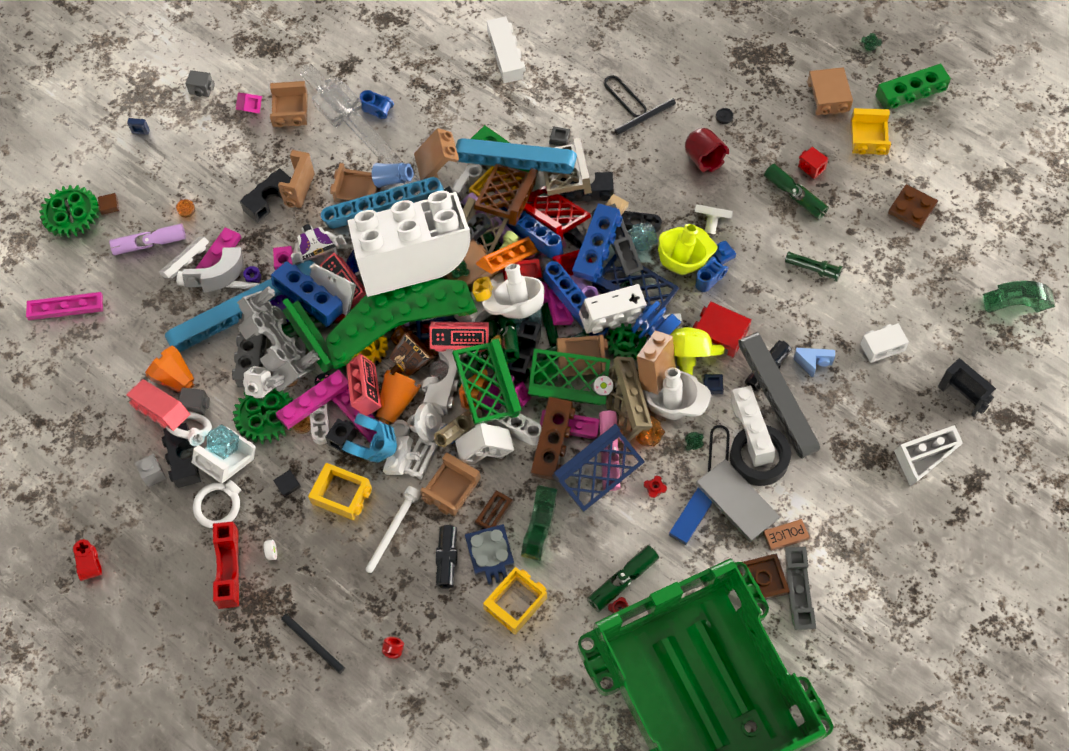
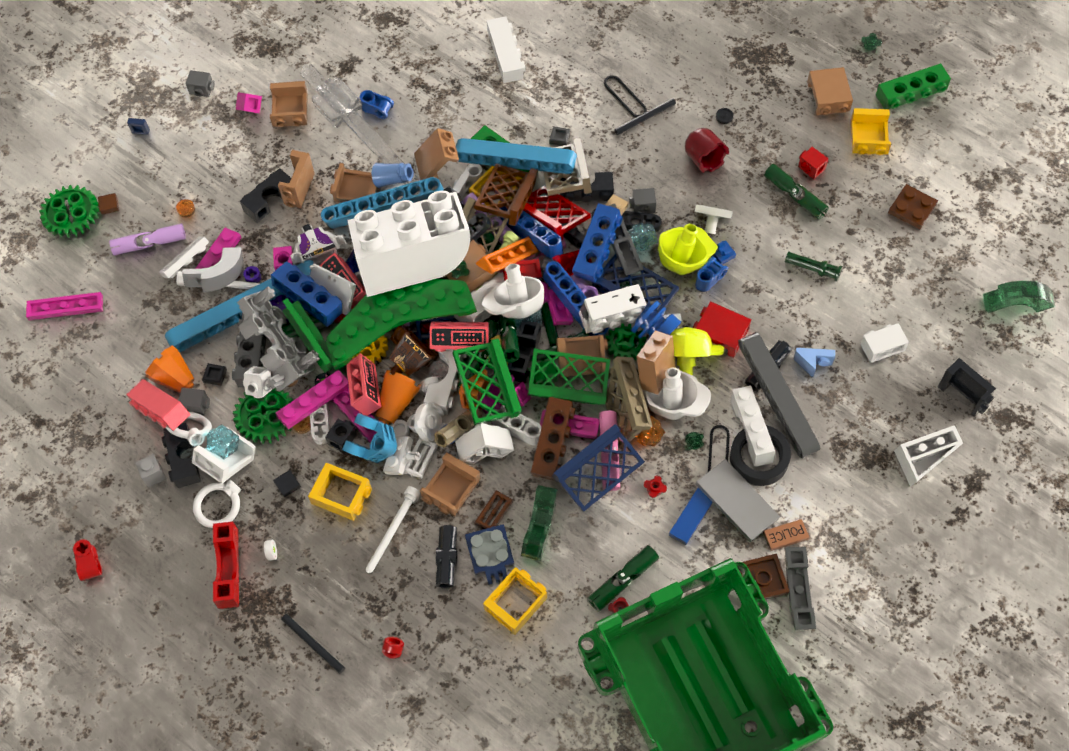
(214, 374): none -> black tile
(482, 289): yellow beam -> none
(603, 385): white tile -> none
(643, 200): none -> dark grey brick
(714, 383): dark blue tile -> none

